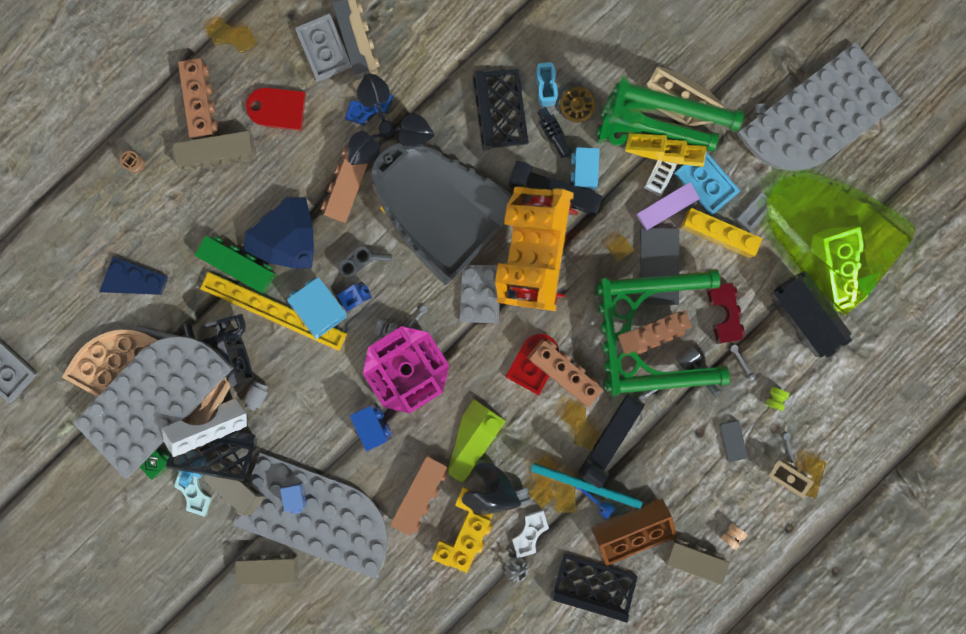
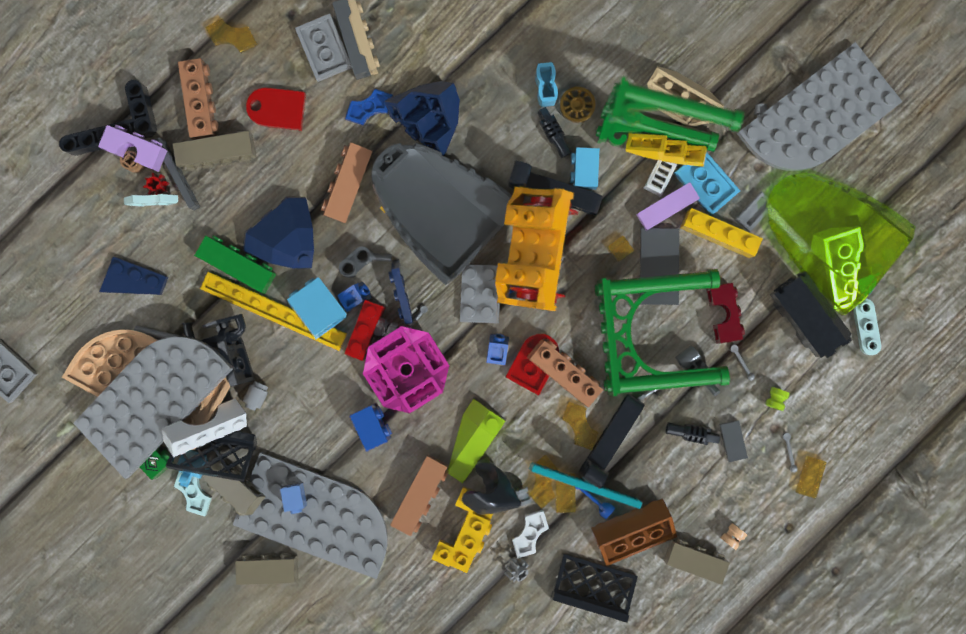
(118, 141): none -> lavender arch
(135, 124): none -> black beam
(148, 200): none -> light aqua tile
(152, 181): none -> red gear
(179, 177): none -> dark grey tile
(364, 330): none -> red arch
(400, 294): none -> dark blue wing
(414, 128): black plant -> none
(427, 113): none -> dark blue brick
(484, 113): black fence -> none
(497, 349): none -> bracket
(654, 332): nougat brick -> none
(692, 433): none -> black hinge
(791, 478): tan brick -> none
(866, 336): none -> light aqua plate

